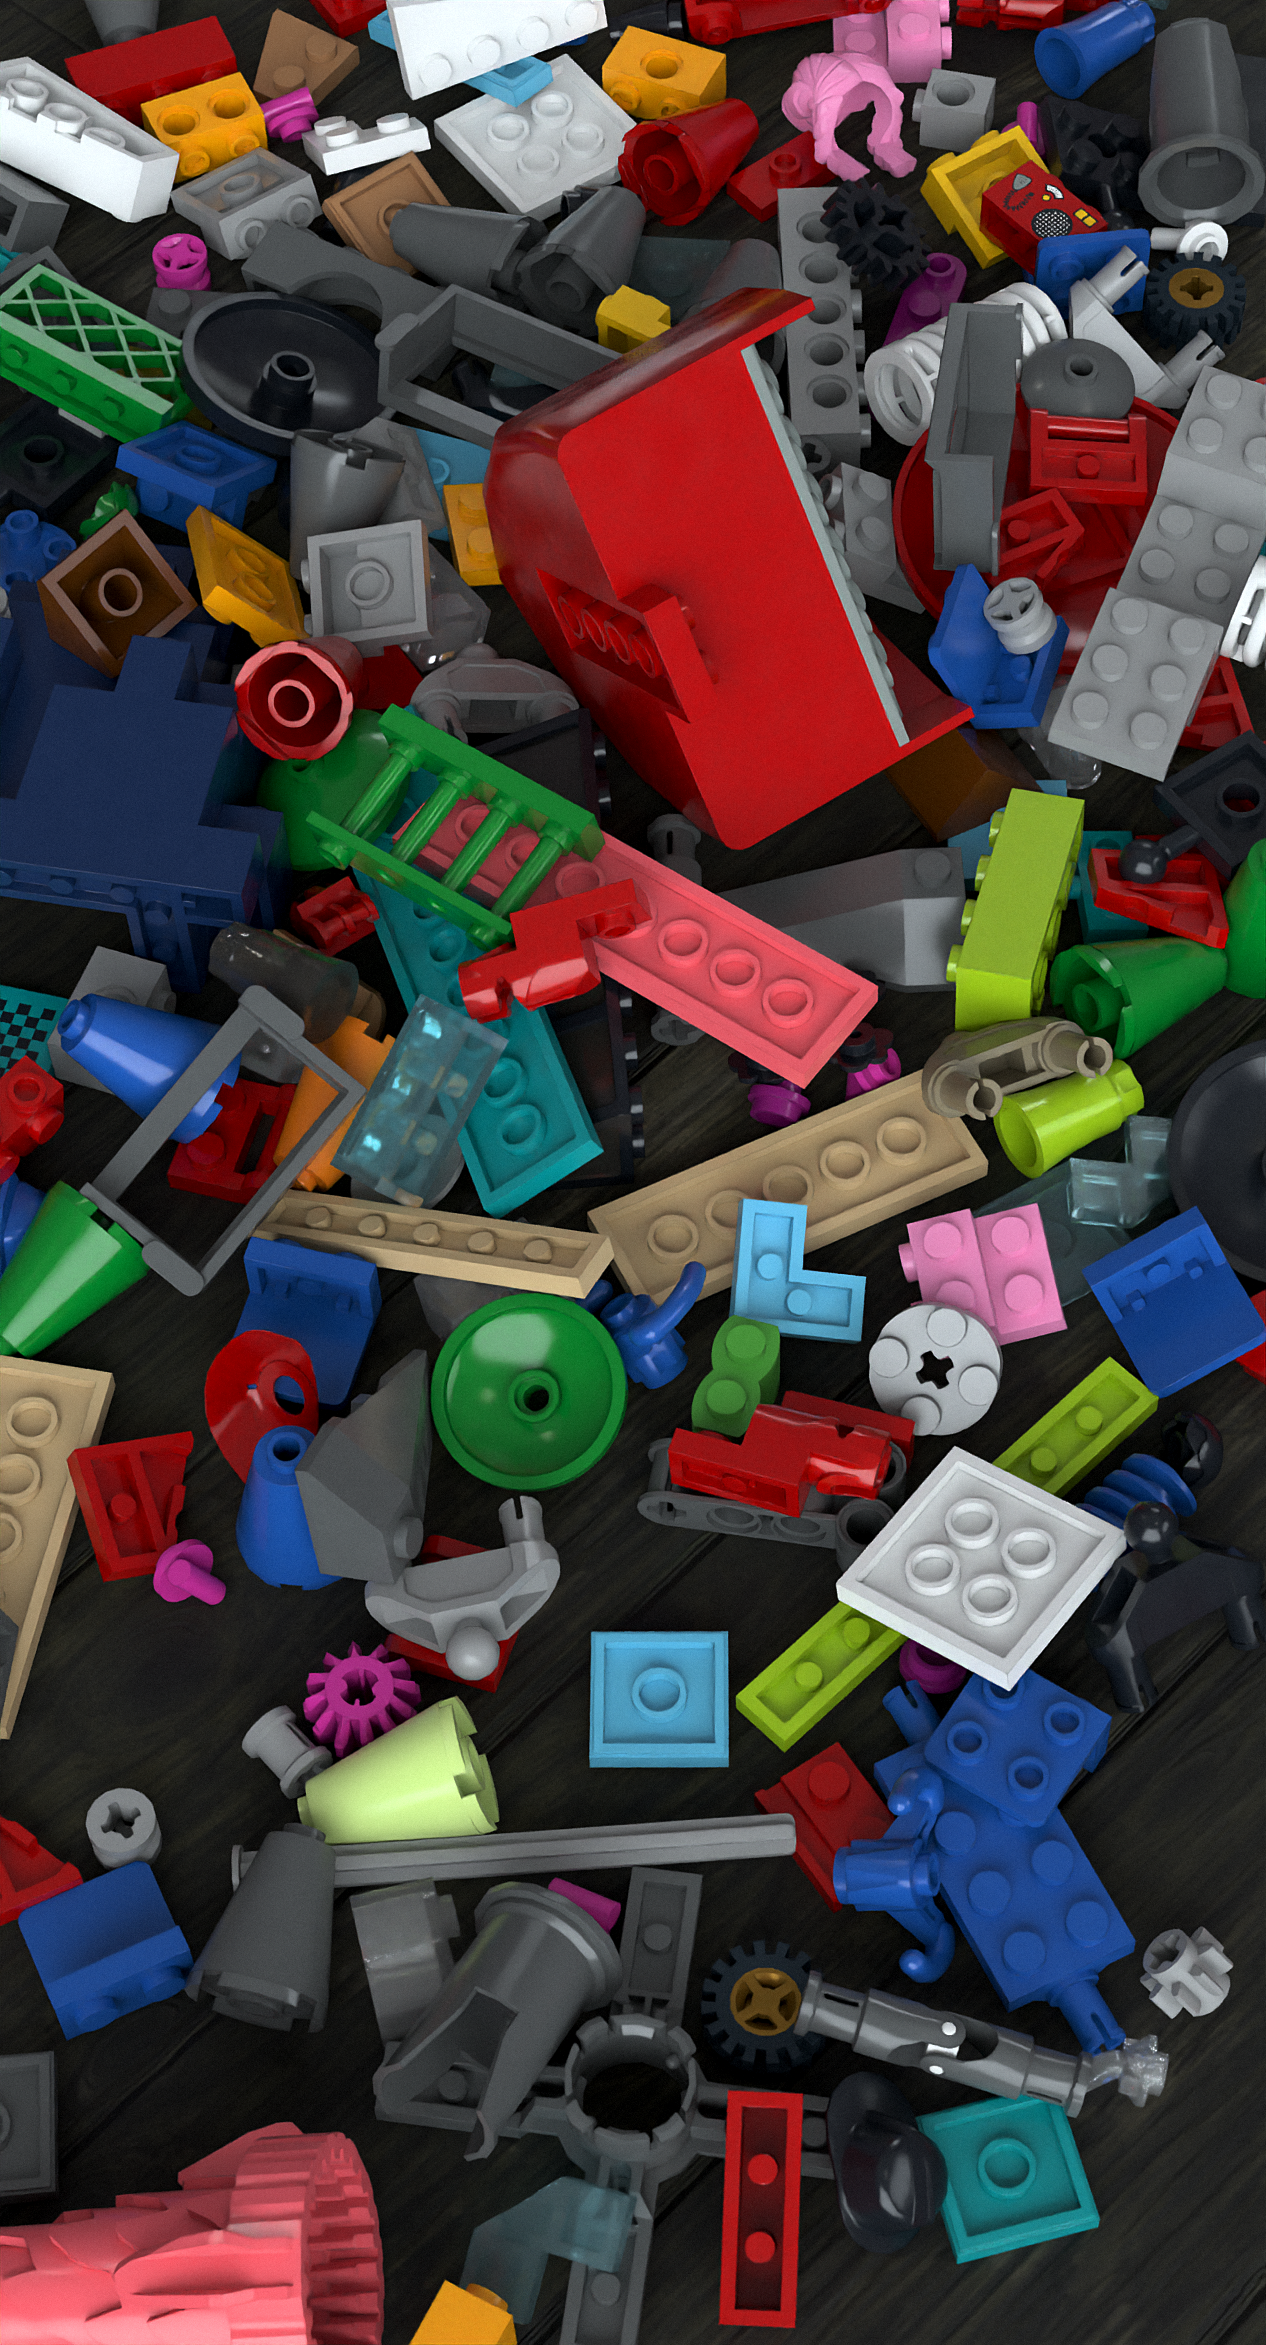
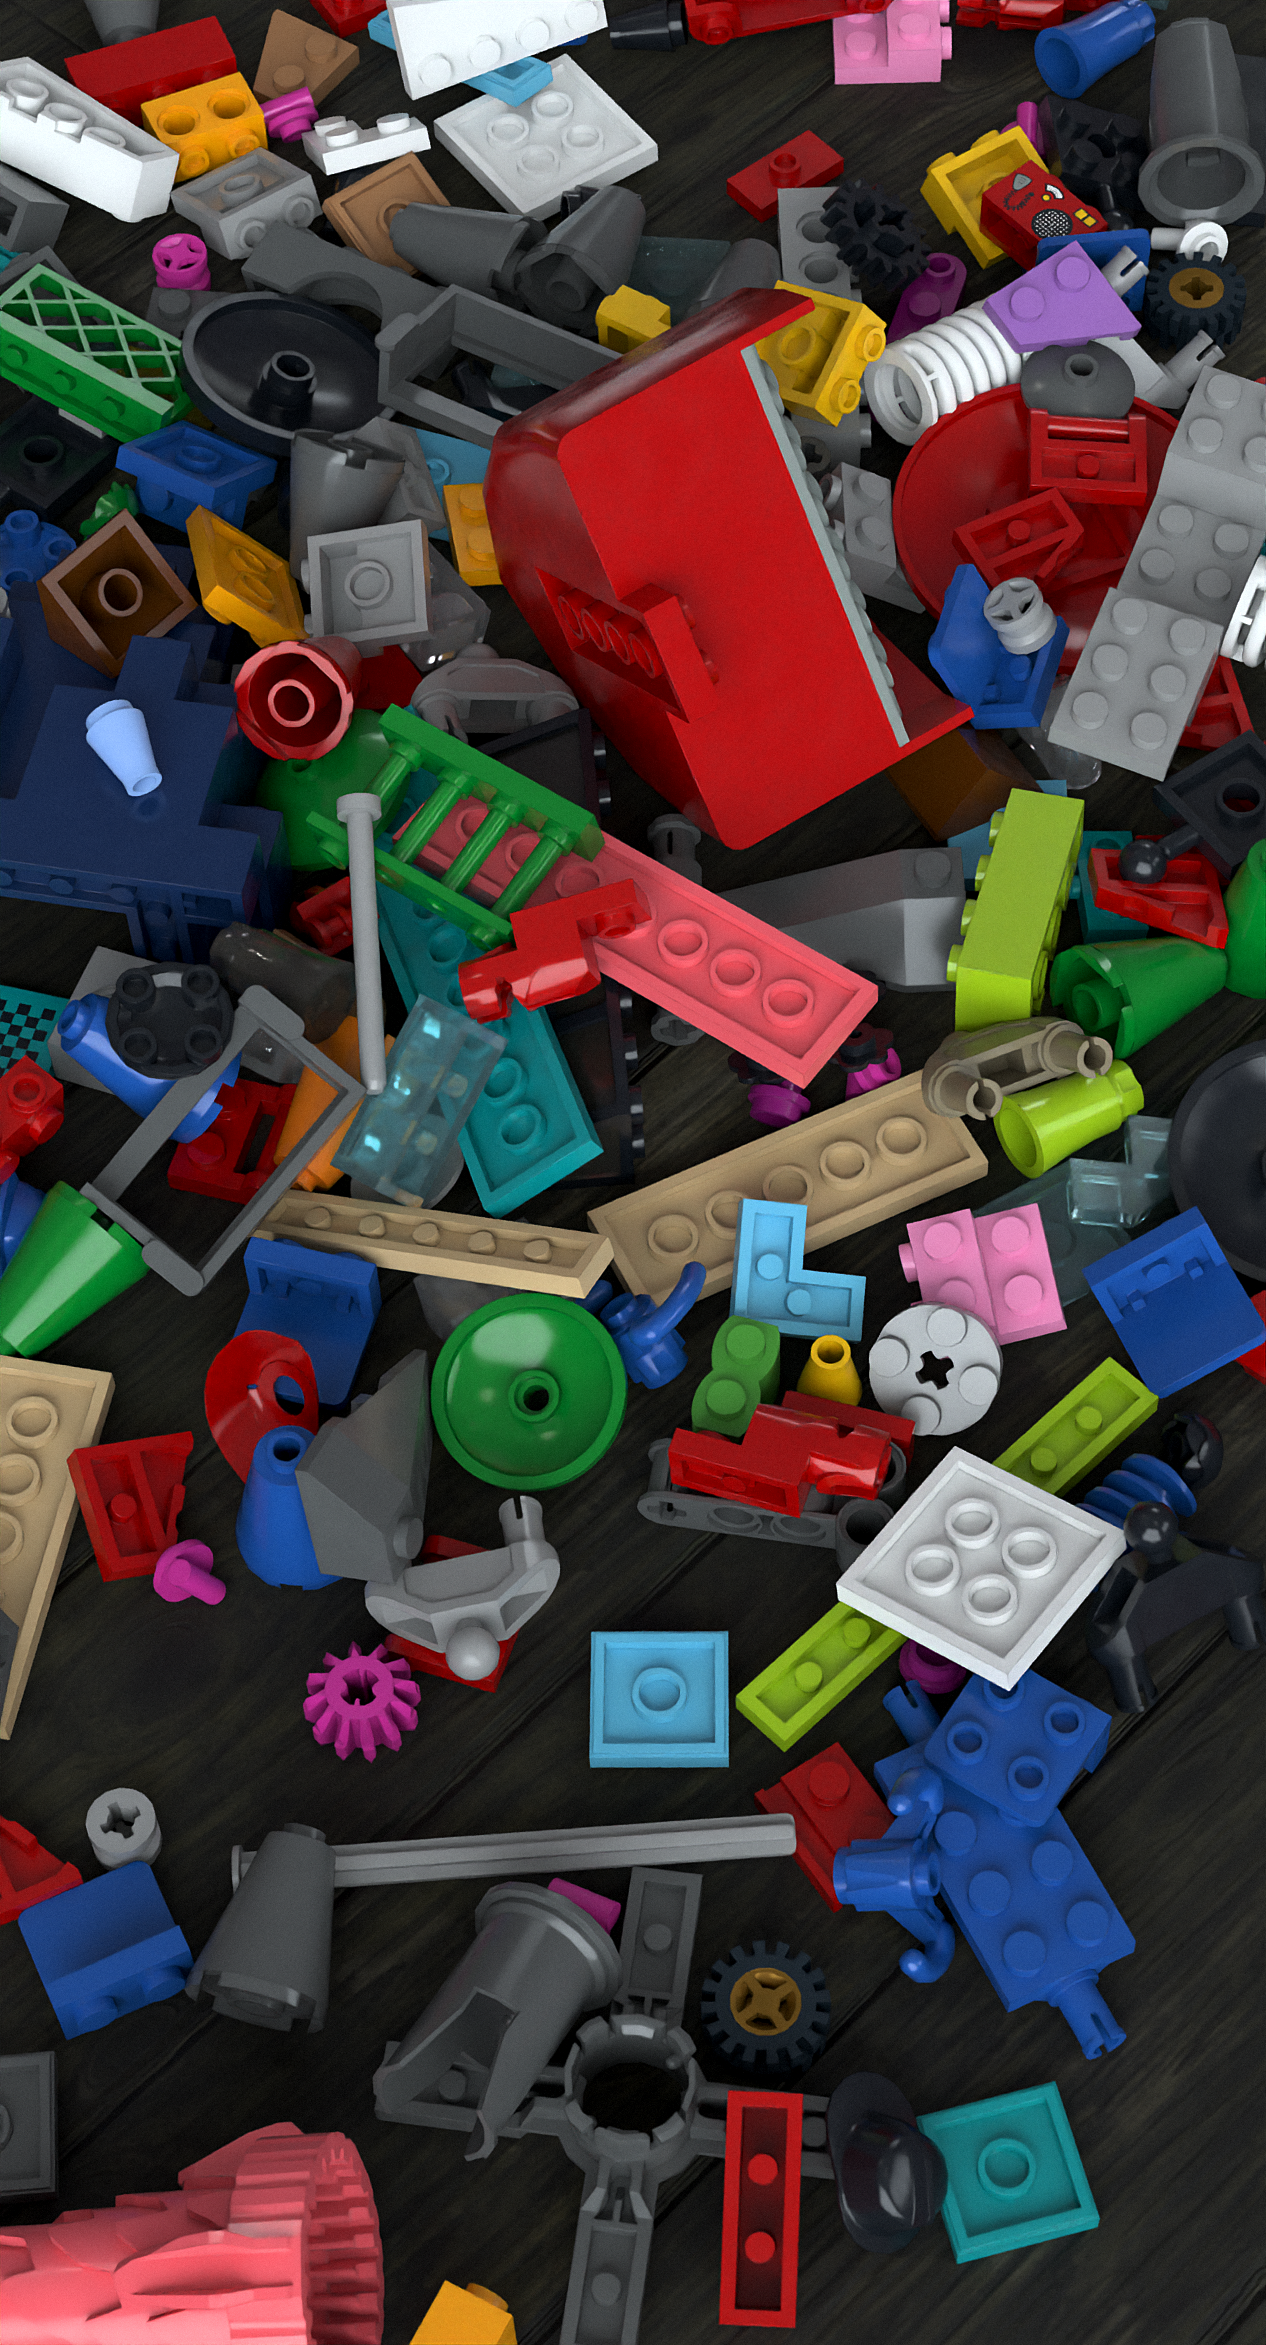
(123, 743): none -> light blue cone
(169, 1019): none -> black dish
(286, 1750): light grey bush -> none
(359, 812): none -> light grey bar
(404, 1950): clear brick -> none
(407, 1784): yellowish green cone -> none
(561, 2219): clear light blue tile -> none
(661, 75): light orange brick -> none
(686, 157): red cone -> none
(823, 355): none -> yellow plate
(831, 1372): none -> yellow cone
(833, 87): bright pink hair -> none
(929, 2039): dark grey piece -> none
(954, 109): light grey brick -> none
(971, 479): dark grey piece -> none
(1060, 304): none -> medium lavender wing
(1136, 2067): clear plate -> none
(1186, 1972): light grey gear -> none

